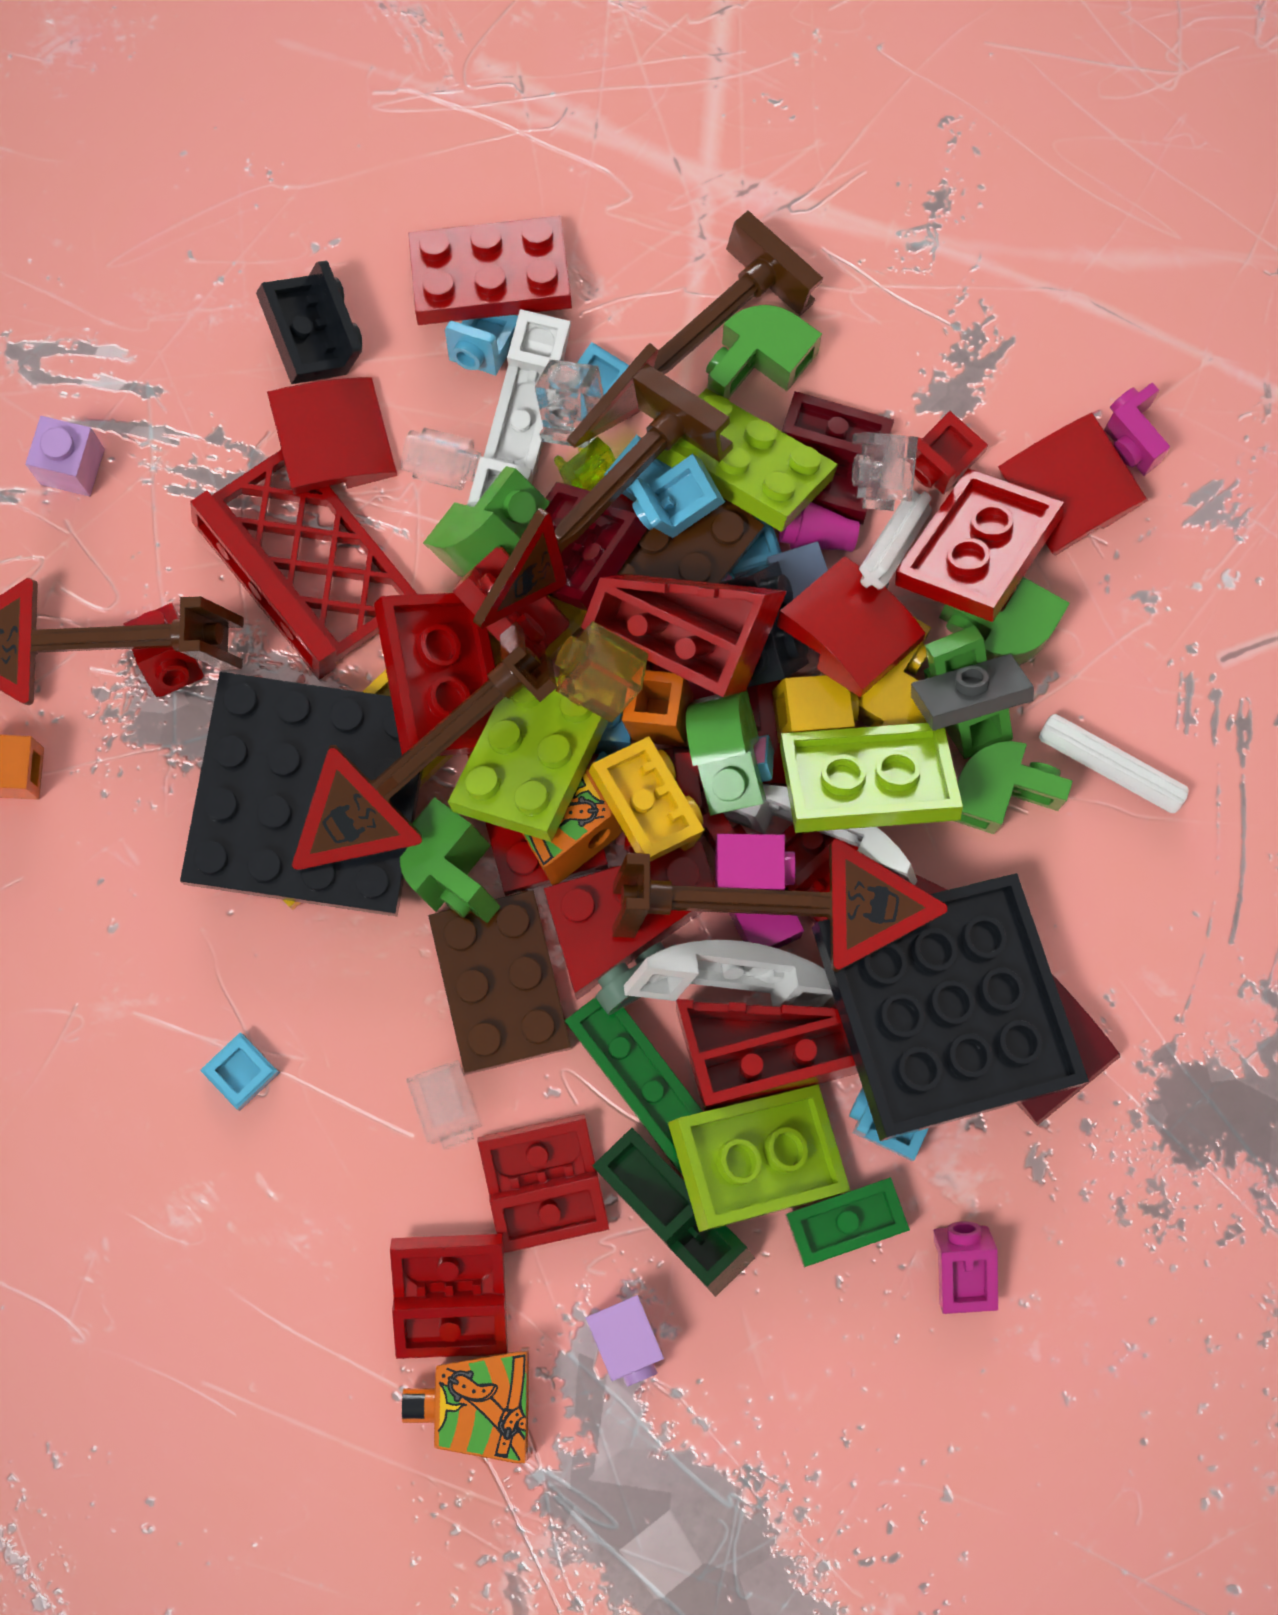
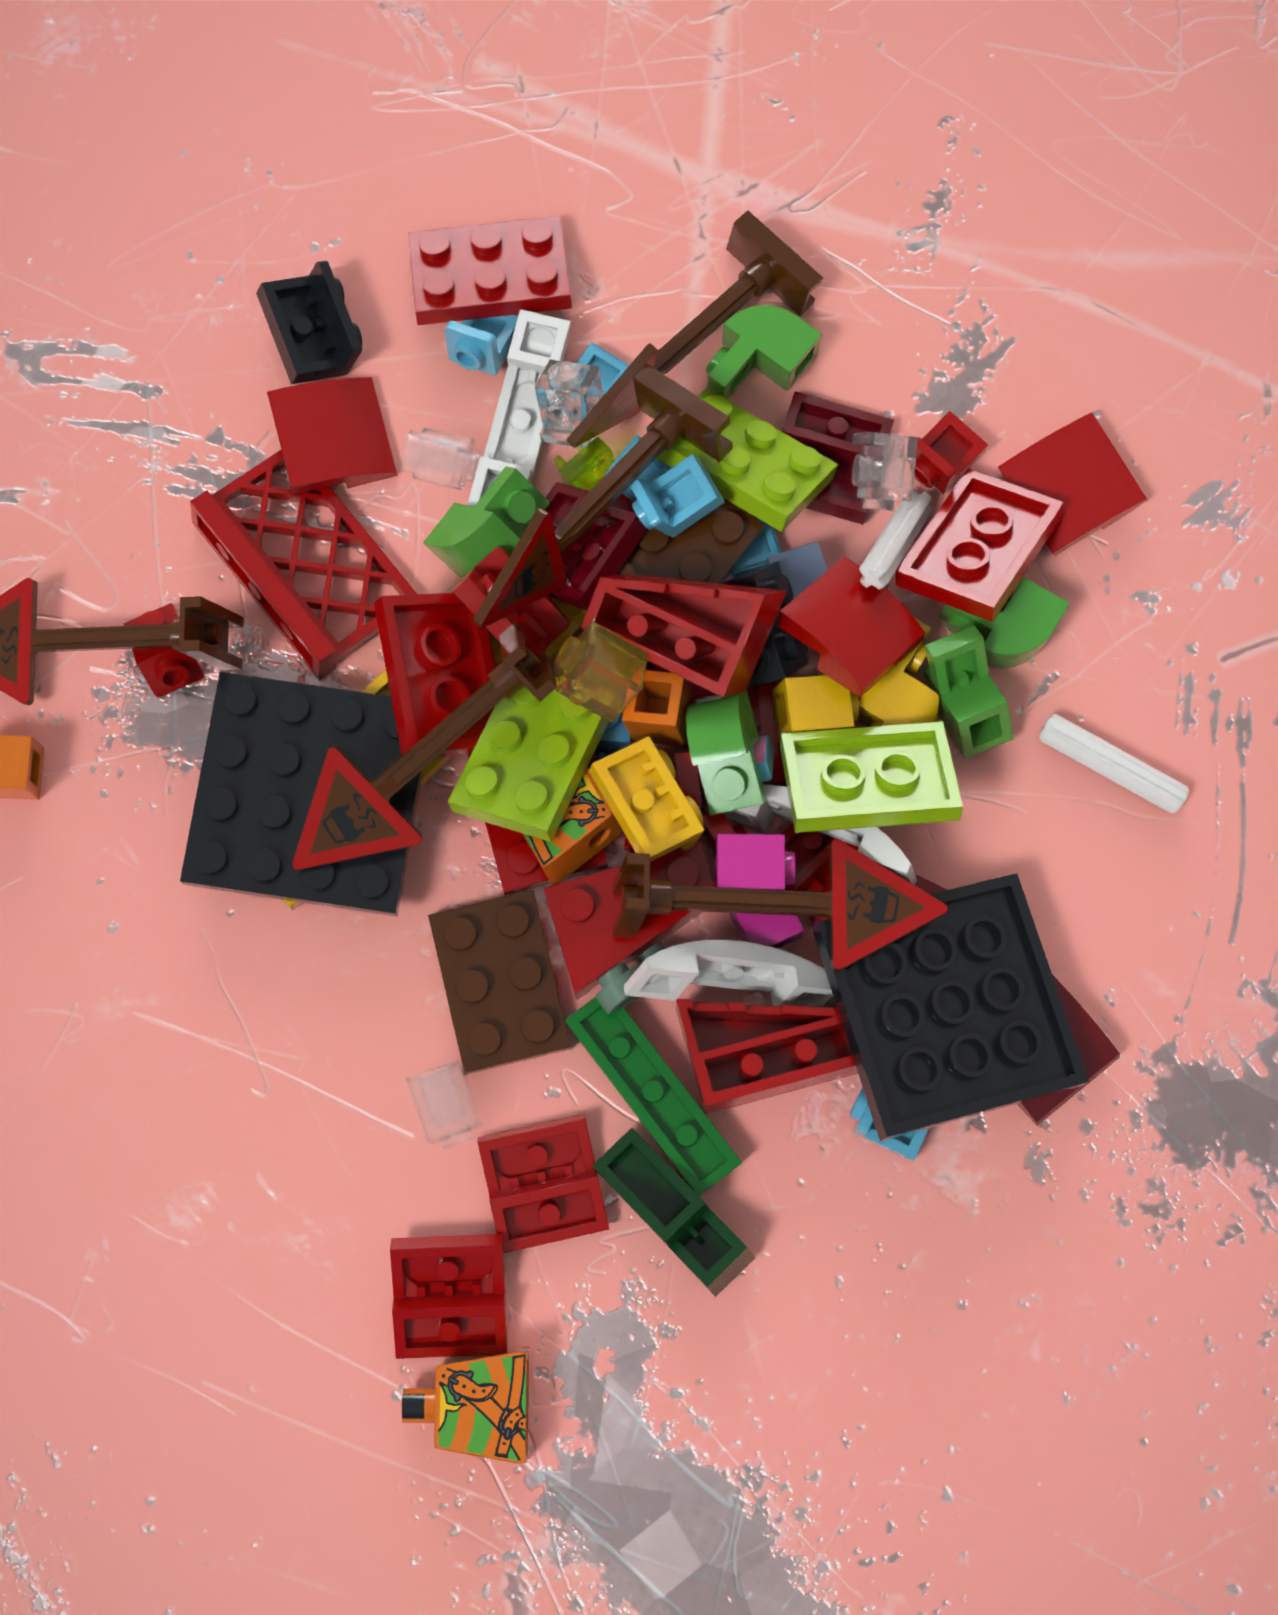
(65, 456): lavender brick -> none
(239, 1071): medium azure tile -> none
(443, 859): bright green brick -> none
(626, 1341): lavender brick -> none
(758, 1157): lime plate -> none
(821, 525): dark pink cone -> none
(847, 1222): green plate -> none
(967, 1268): dark pink bracket -> none
(972, 692): dark grey plate -> none
(996, 775): bright green brick -> none
(1133, 434): dark pink bracket -> none

